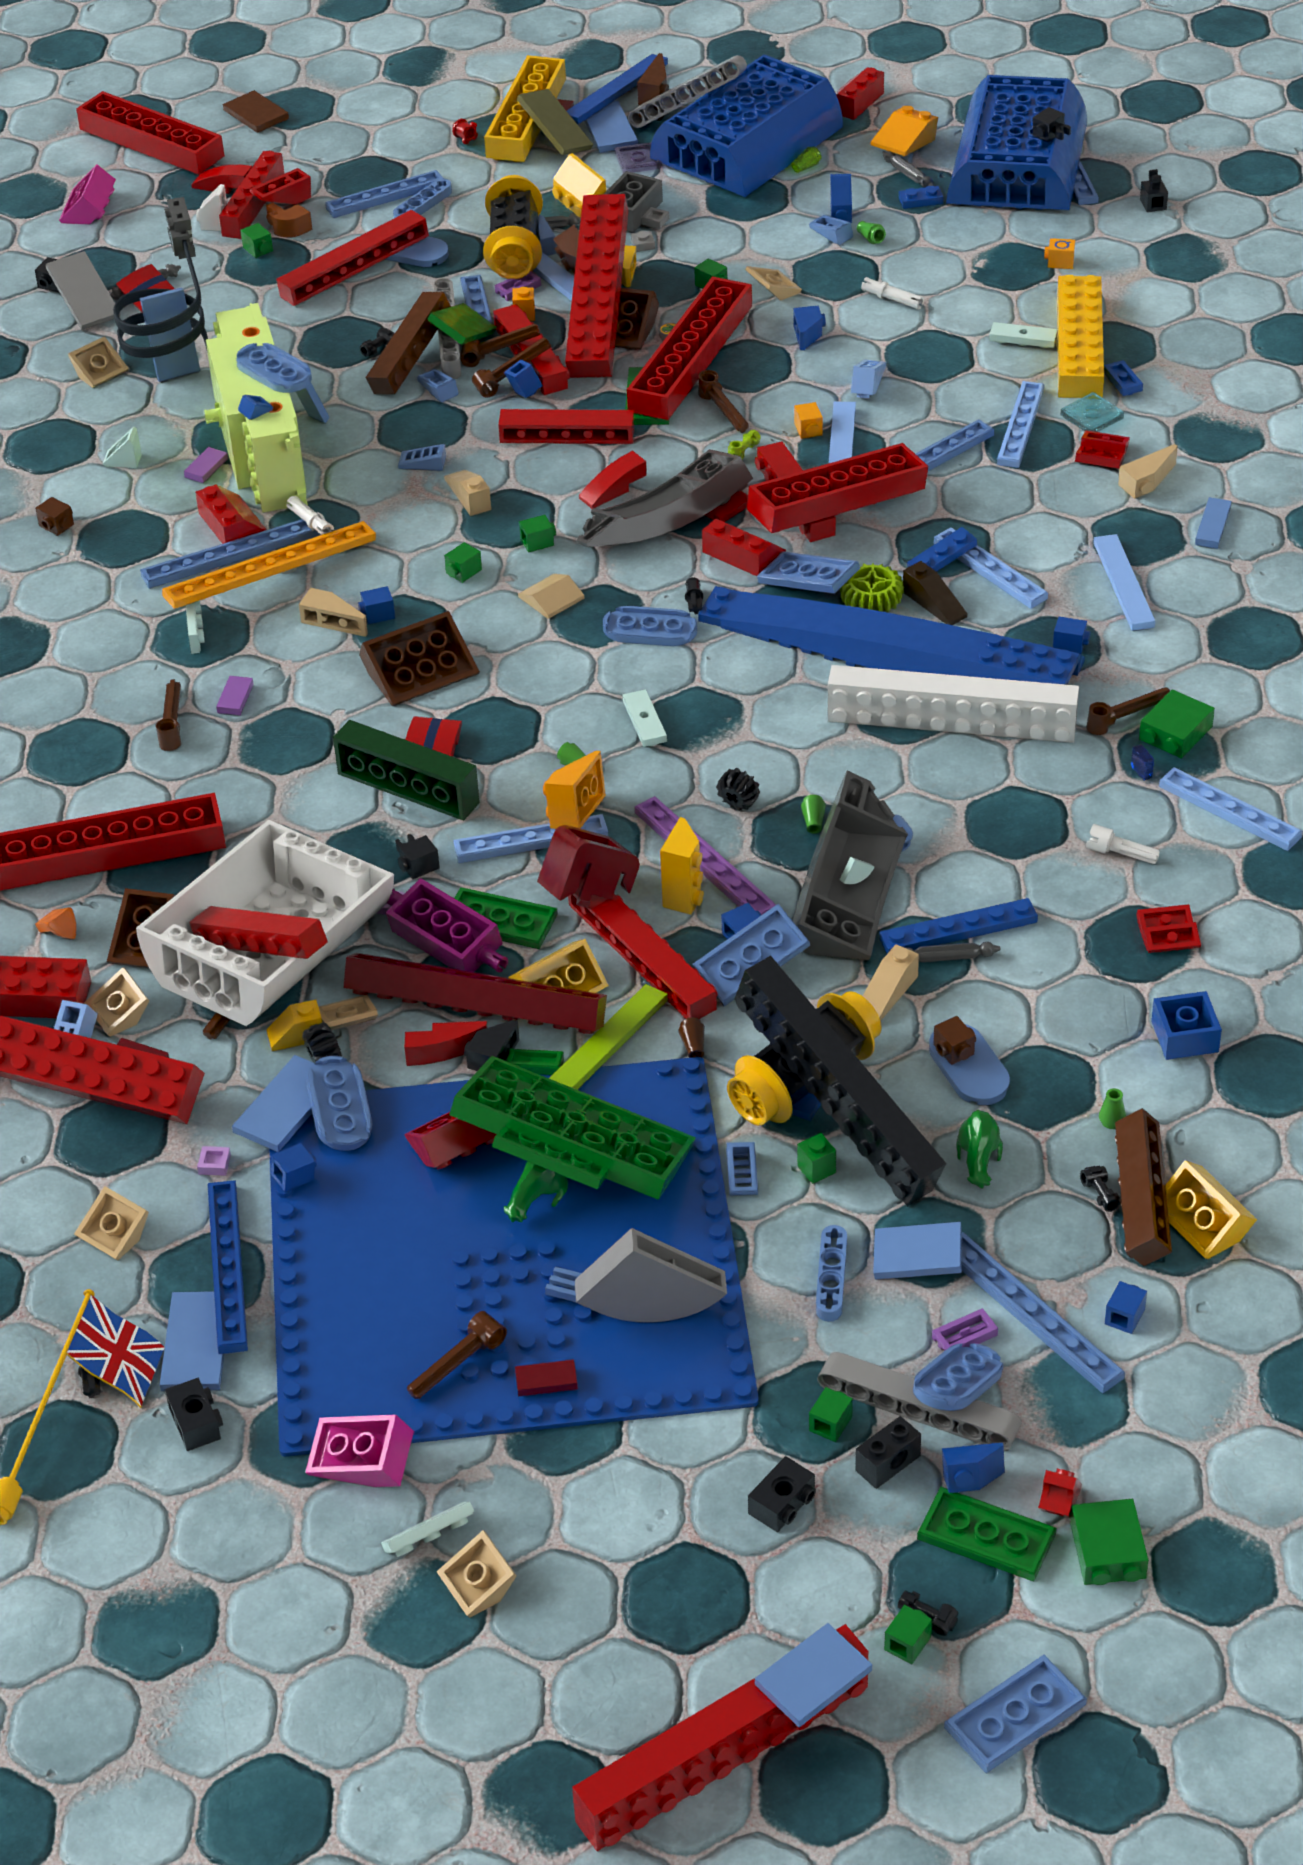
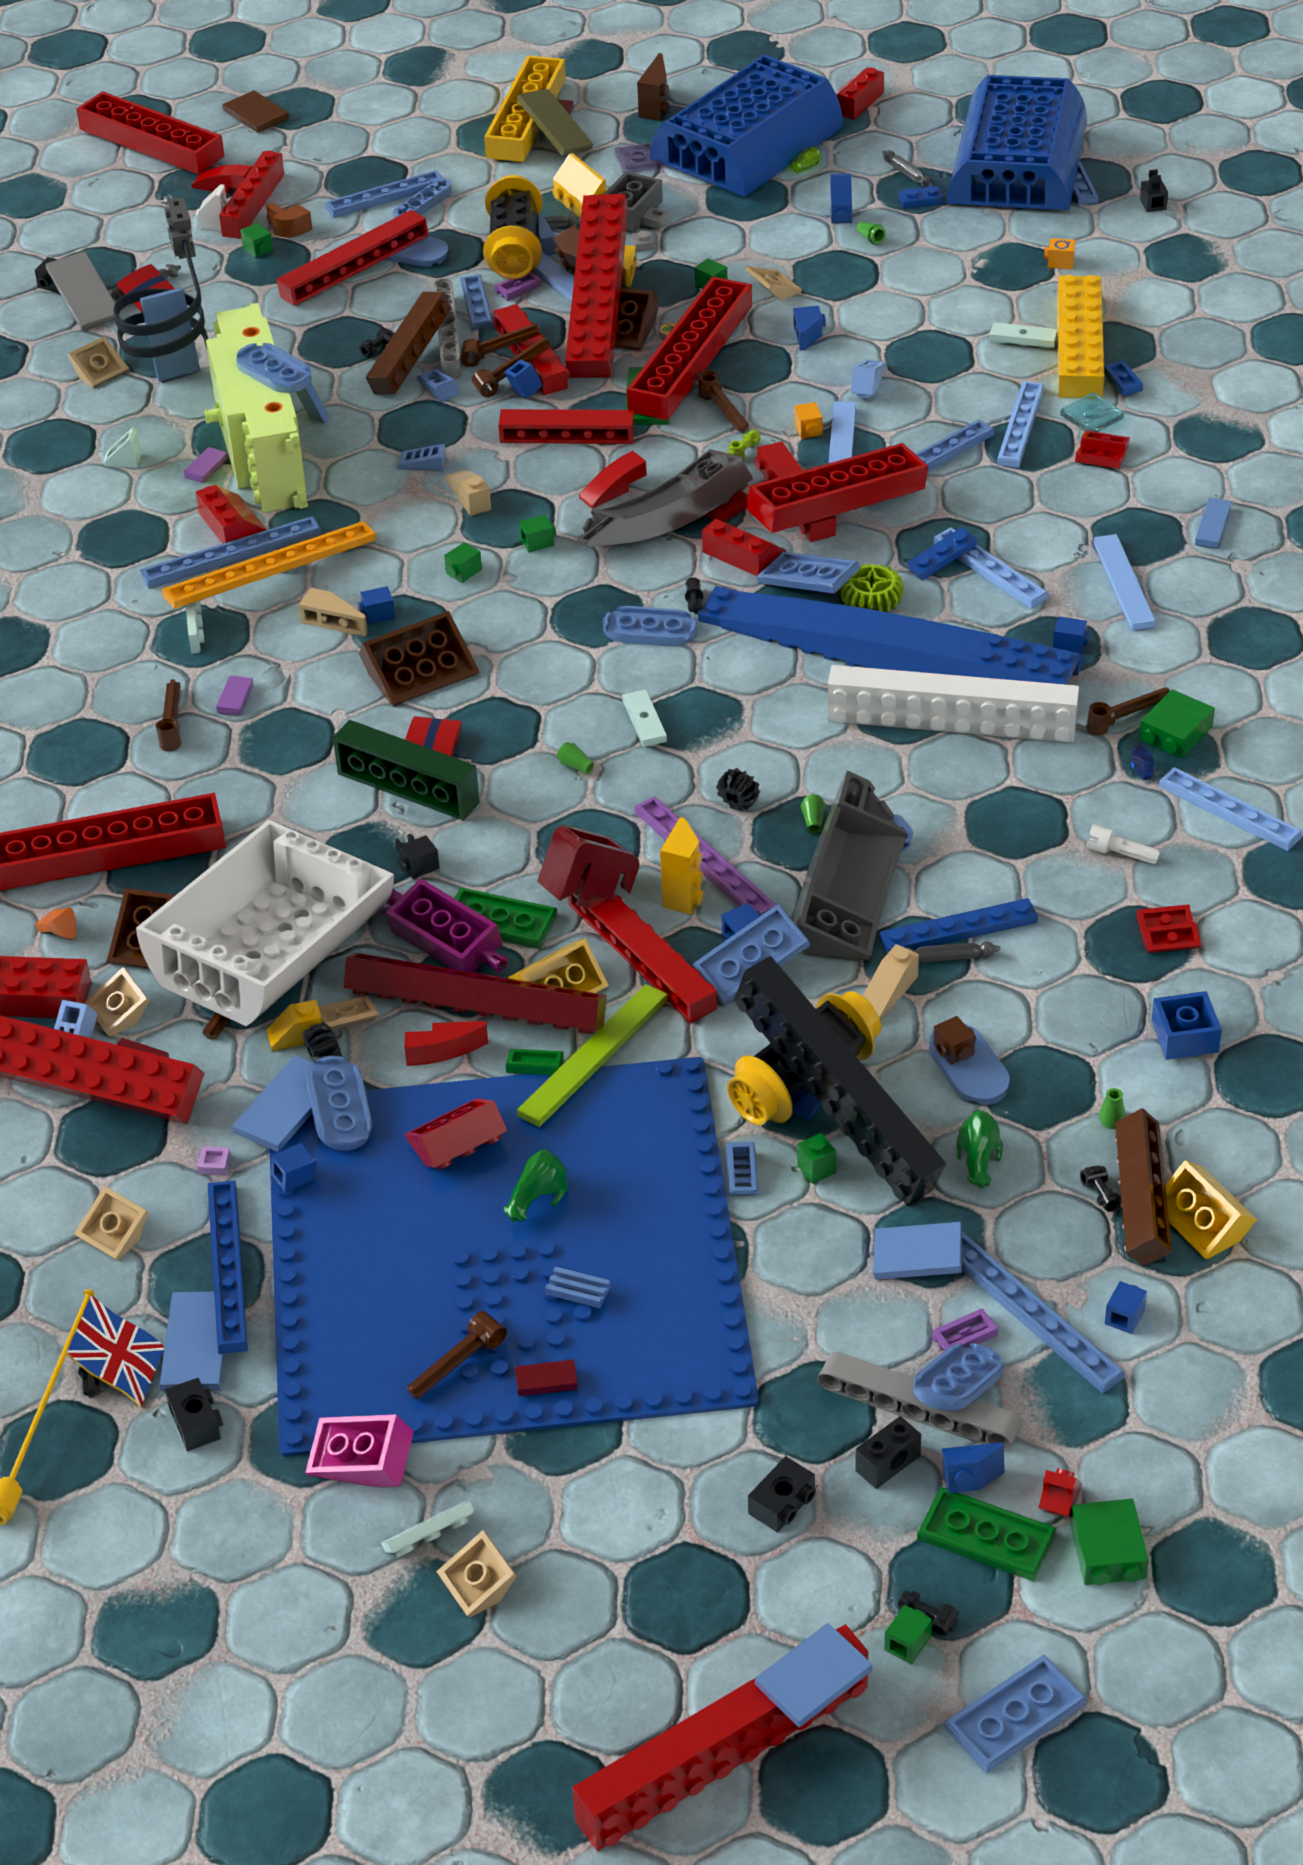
(54, 516): reddish brown brick -> none
(89, 197): dark pink slope -> none
(253, 406): blue slope -> none
(260, 931): red brick -> none
(287, 188): red slope -> none
(313, 519): white pin -> none
(462, 323): green tile -> none
(463, 129): red brick -> none
(490, 1042): black slope -> none
(516, 840): light blue tile -> none
(525, 300): light orange brick -> none
(552, 595): tan slope -> none
(570, 1129): green slope -> none
(575, 791): light orange slope -> none
(610, 128): medium blue tile -> none
(611, 91): blue tile -> none
(648, 1281): light grey brick -> none
(692, 1035): reddish brown cone -> none
(694, 88): light grey beam -> none
(829, 1272): medium blue beam -> none
(830, 1414): green brick -> none
(833, 229): medium blue slope -> none
(856, 871): light aqua tile -> none
(883, 291): white pin -> none
(906, 131): light orange slope -> none
(931, 592): dark brown slope -> none
(1050, 125): black brick -> none
(1147, 472): tan slope -> none

